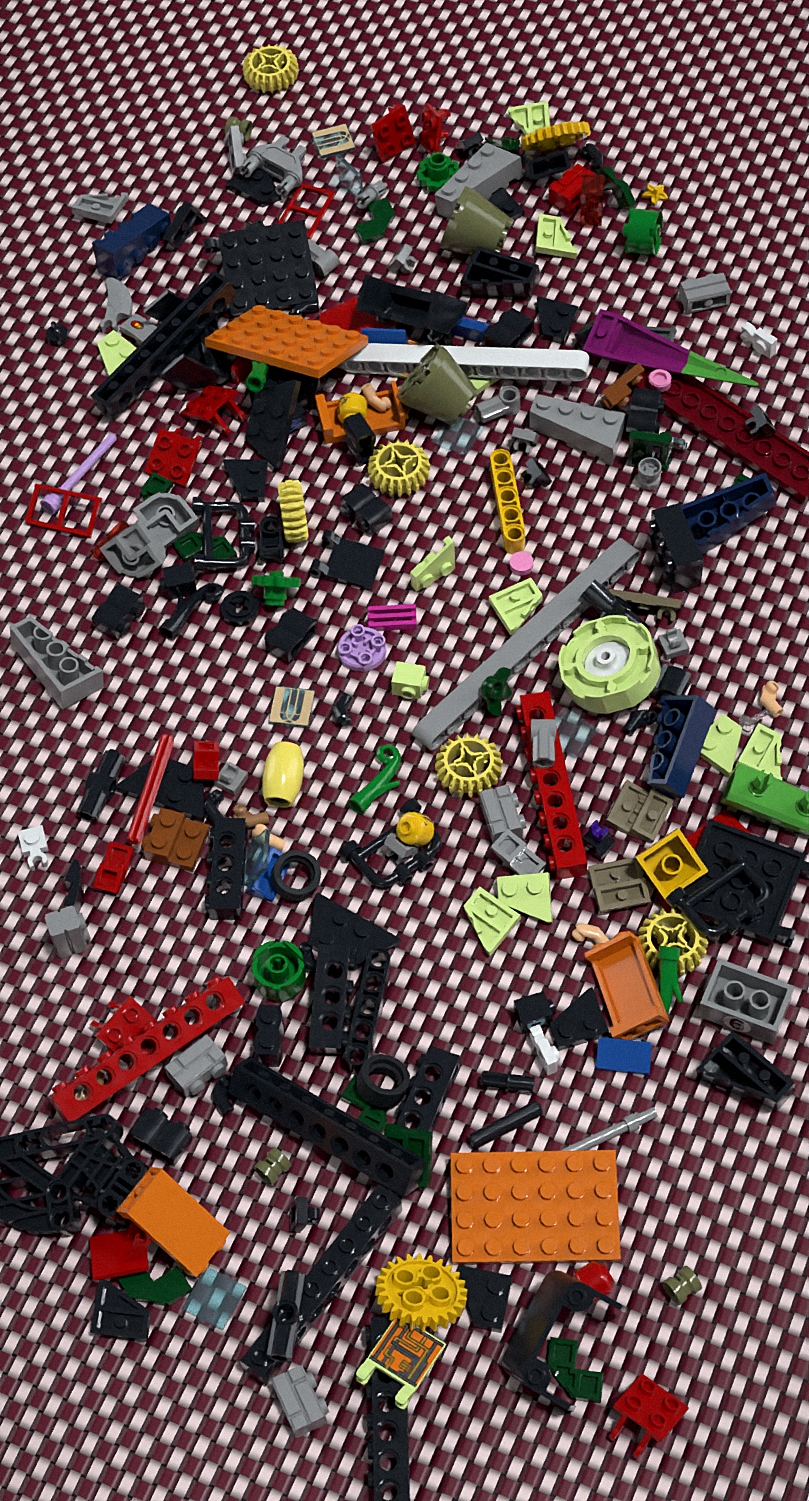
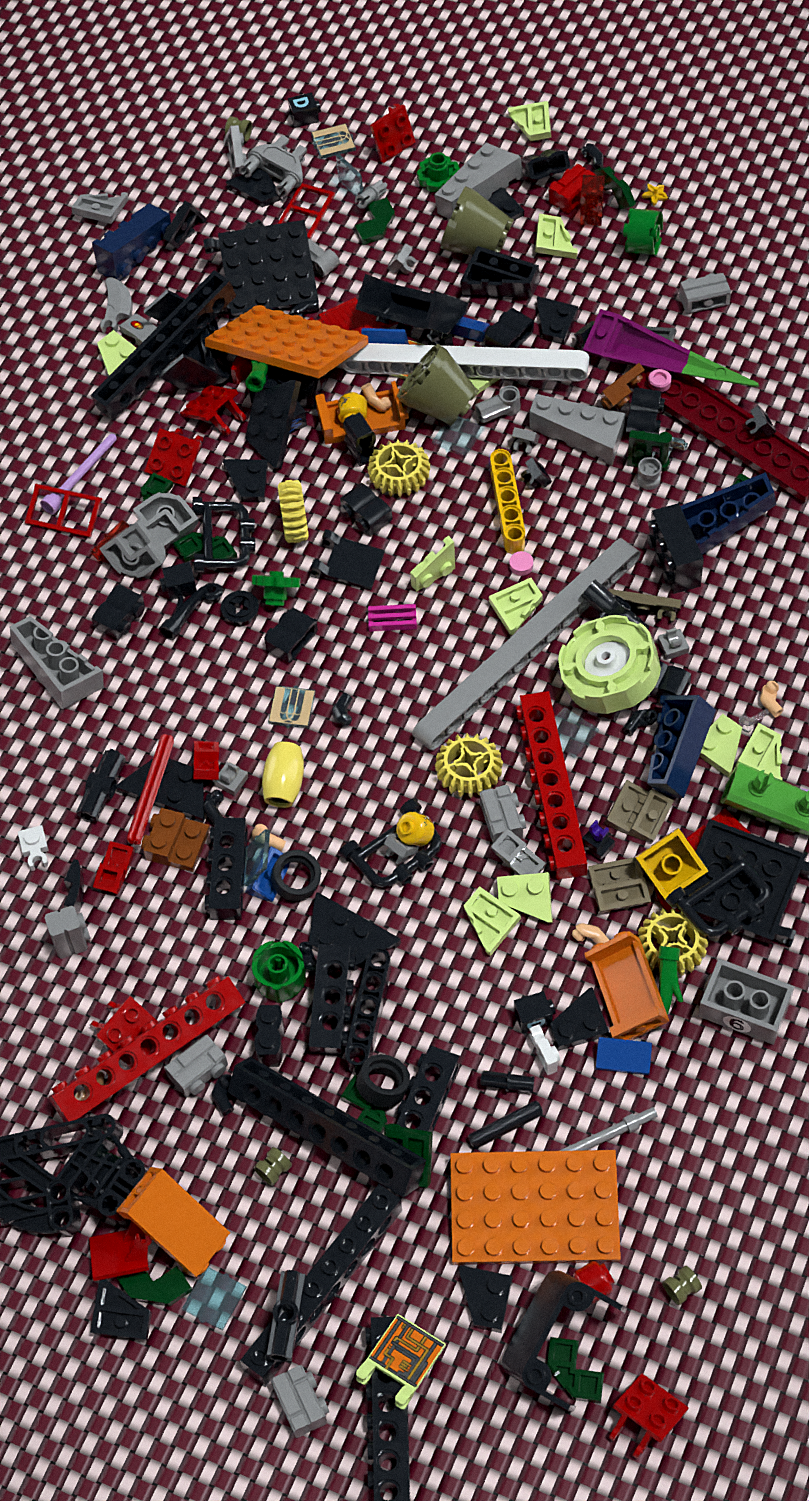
(57, 334): black tile -> none
(160, 1136): black brick -> none
(252, 820): medium nougat arm -> none
(270, 68): light yellow gear -> none
(271, 543): black piece -> none
(302, 1215): black tile -> none
(304, 110): none -> black brick
(362, 648): lavender tile -> none
(380, 784): green plant -> none
(409, 680): yellowish green brick -> none
(421, 1292): yellow gear -> none
(431, 129): red plate -> none
(470, 144): black tile -> none
(496, 690): dark green plate -> none
(508, 143): dark green plate -> none
(543, 737): light grey piece -> none
(555, 136): yellow gear -> none
(746, 1072): black wedge -> none
(762, 341): white plate -> none

